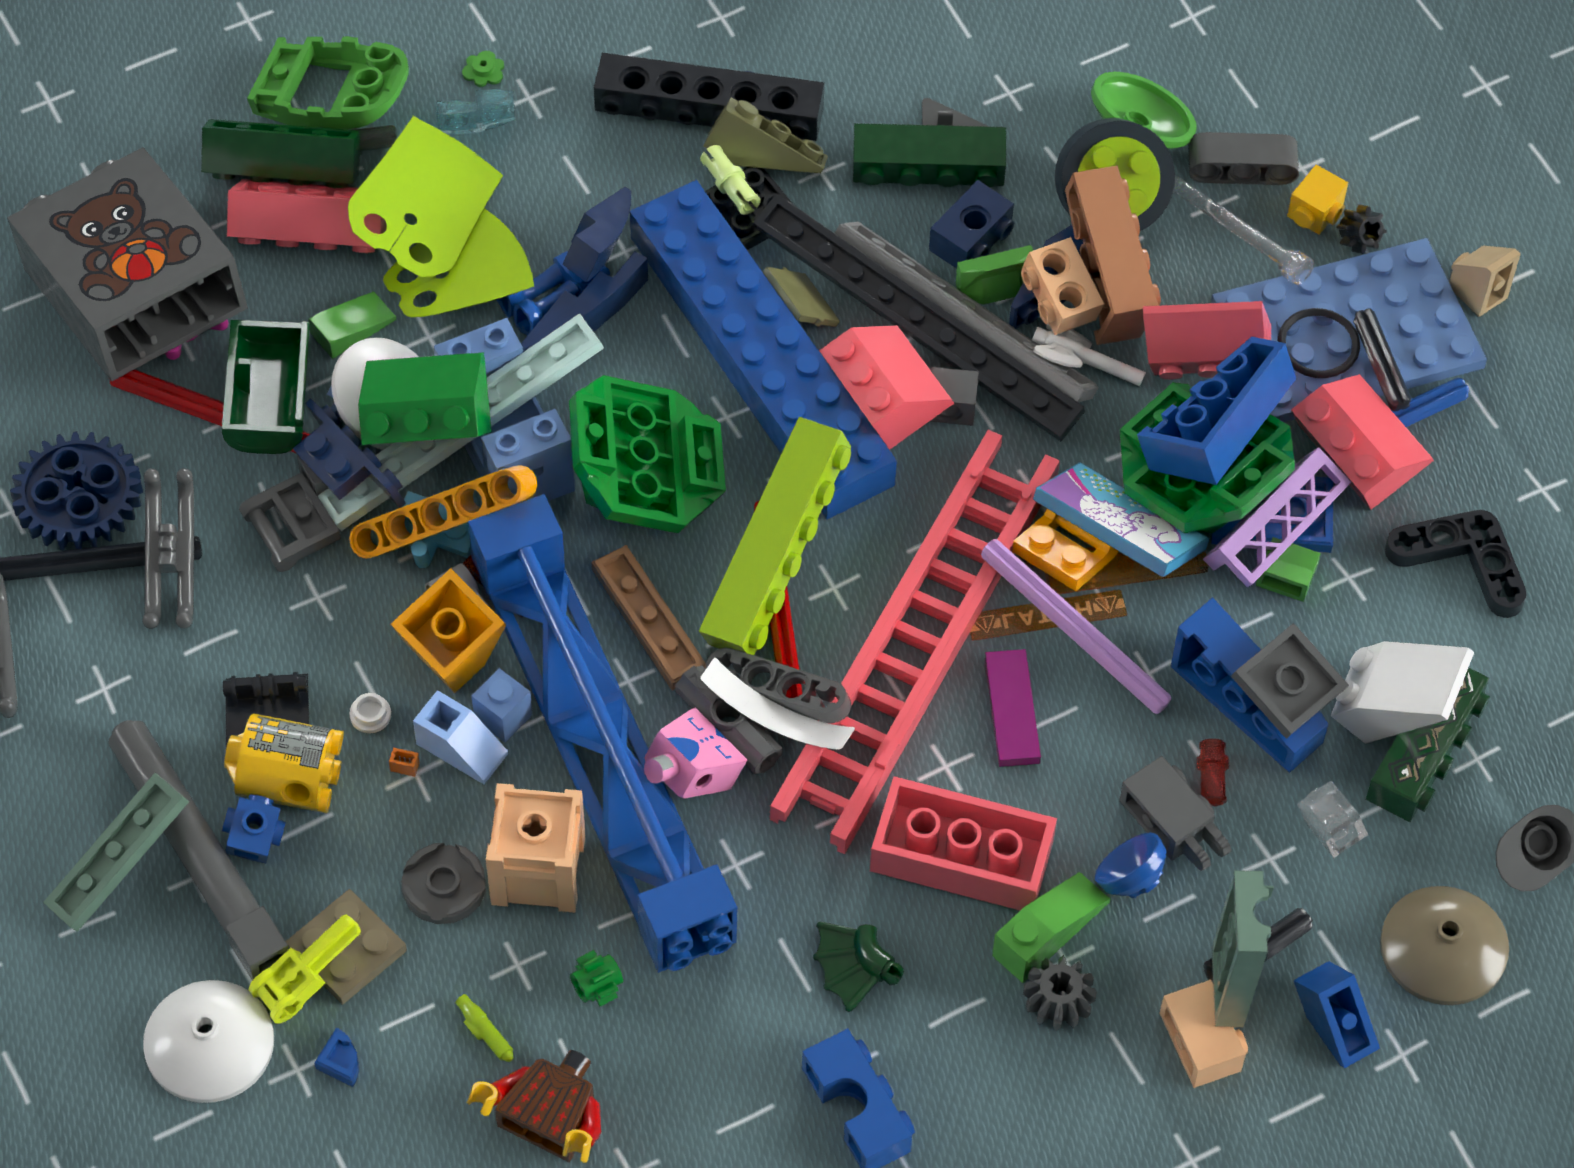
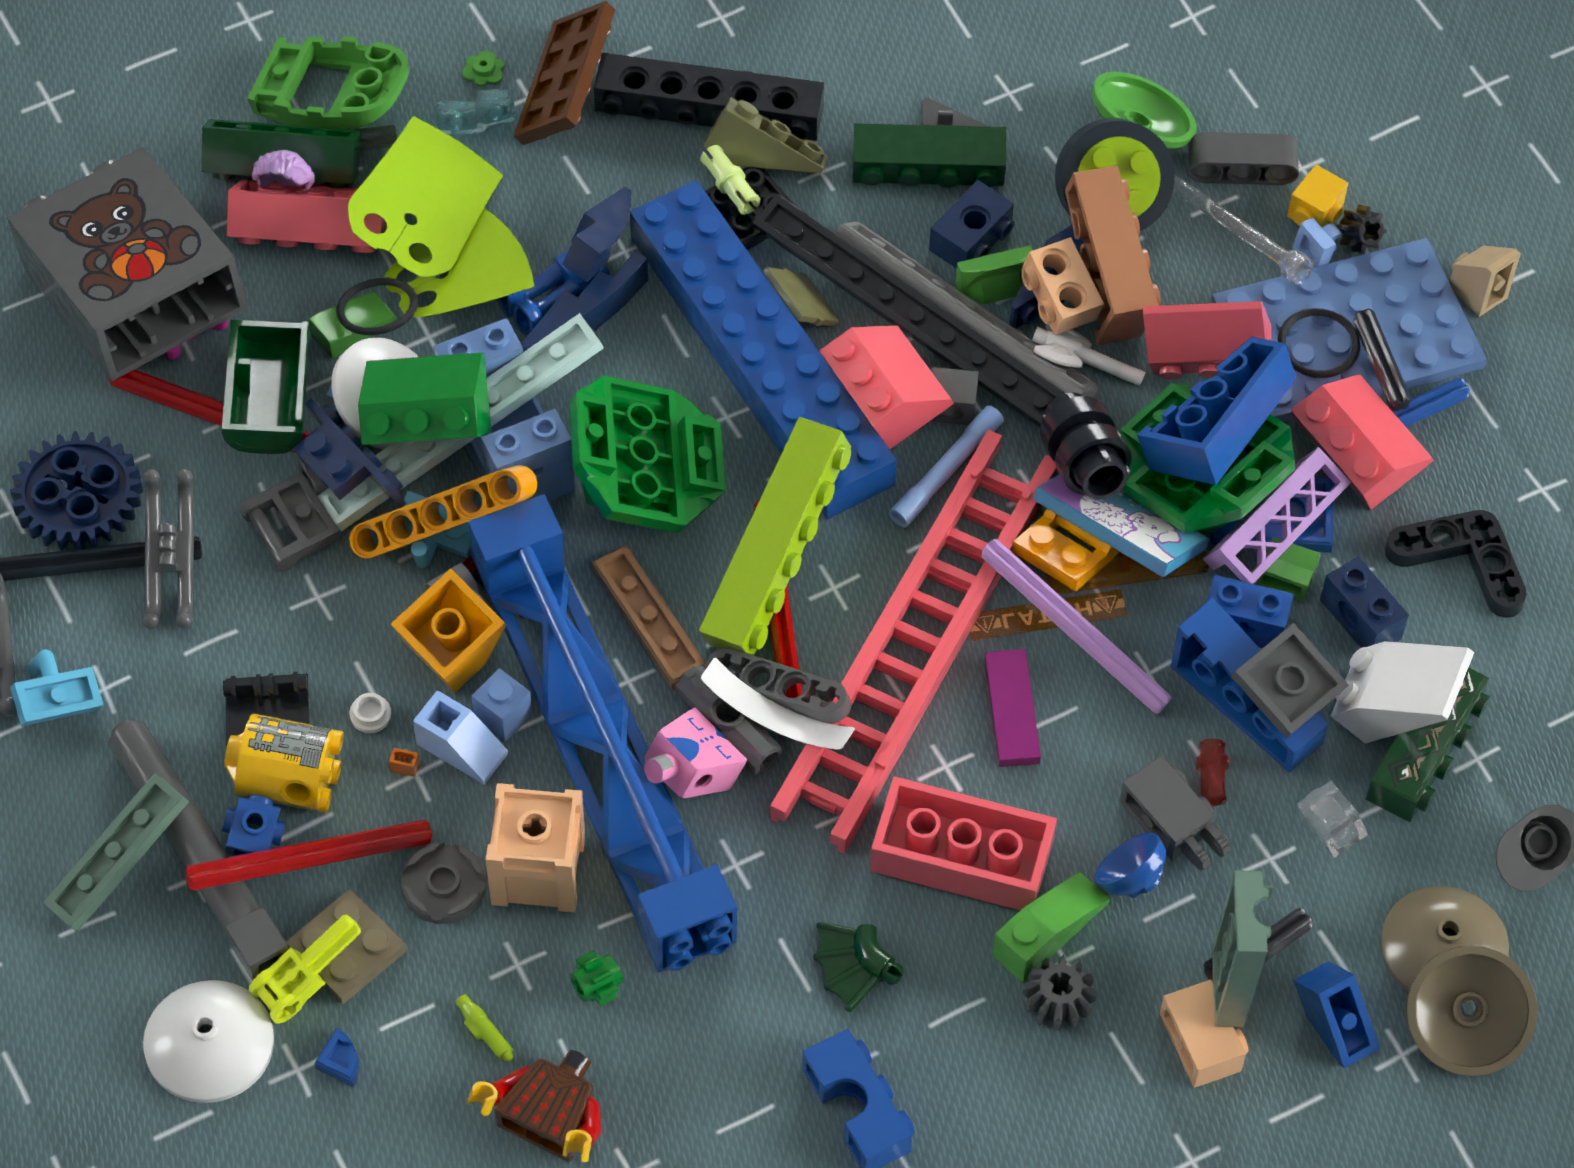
(54, 693): none -> medium azure plate
(283, 167): none -> lavender hair
(307, 854): none -> red axle
(381, 329): none -> black tyre
(564, 73): none -> reddish brown plate
(919, 495): none -> light blue piece
(1085, 445): none -> black piece
(1255, 608): none -> blue brick
(1317, 241): none -> light blue tile
(1363, 604): none -> dark blue brick
(1496, 1029): none -> dark tan dish

